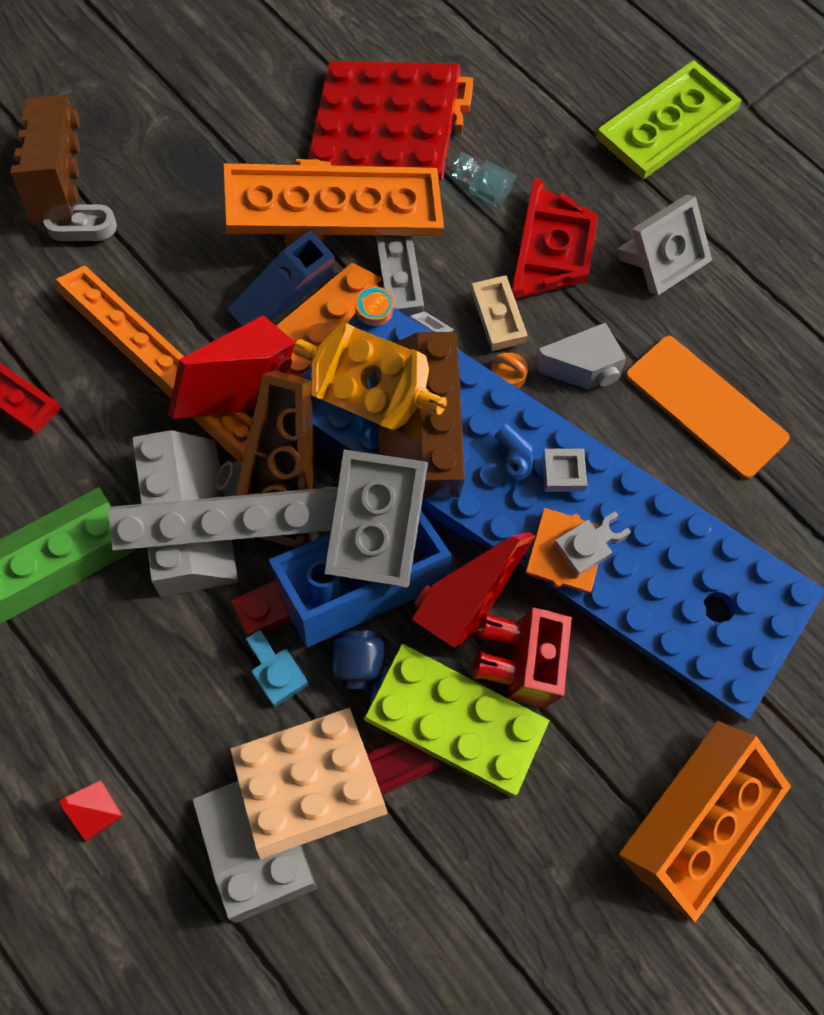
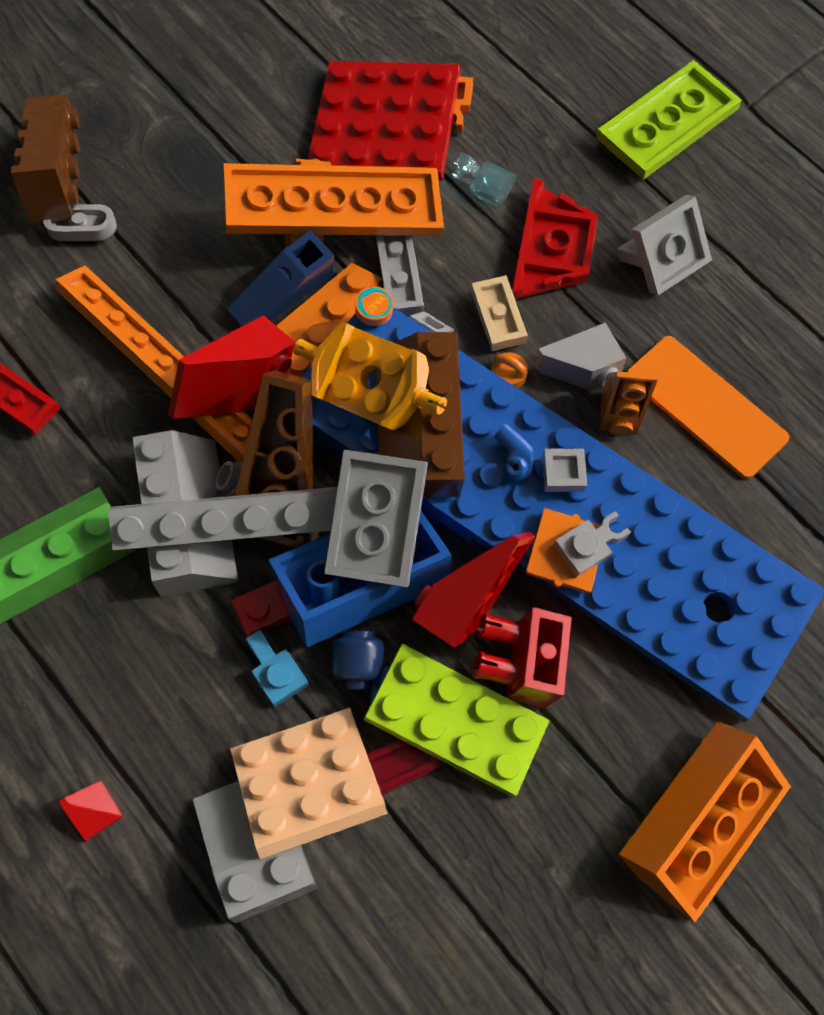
(625, 401): none -> orange slope

